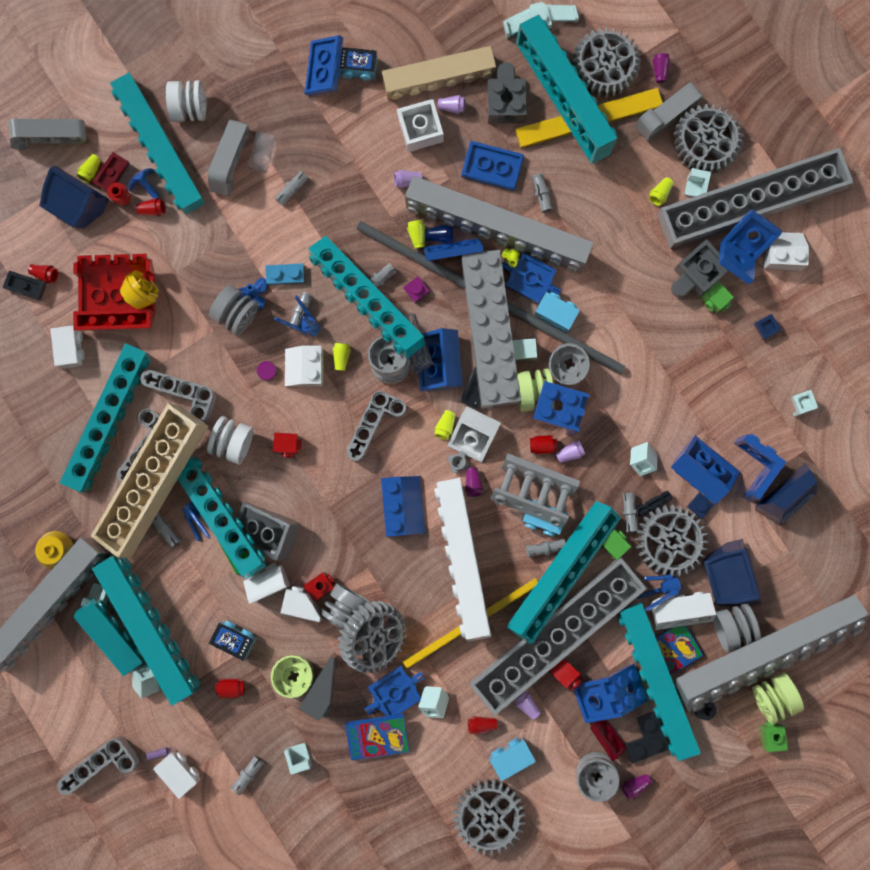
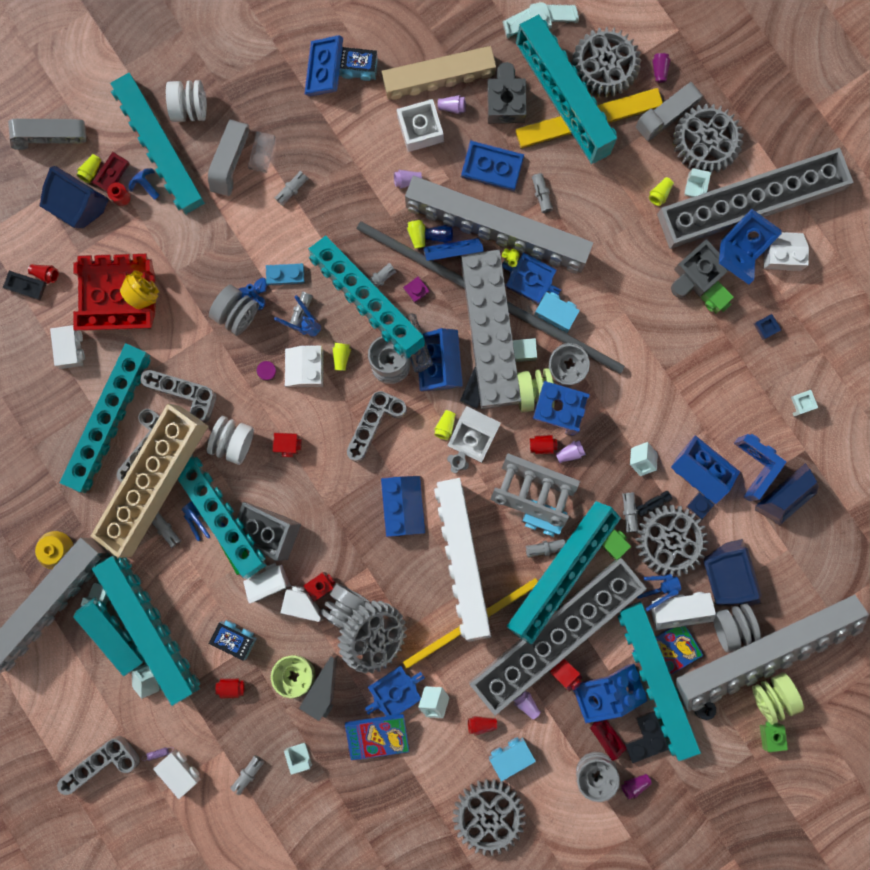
(152, 207): red cone -> none
(473, 483): magenta cone -> none

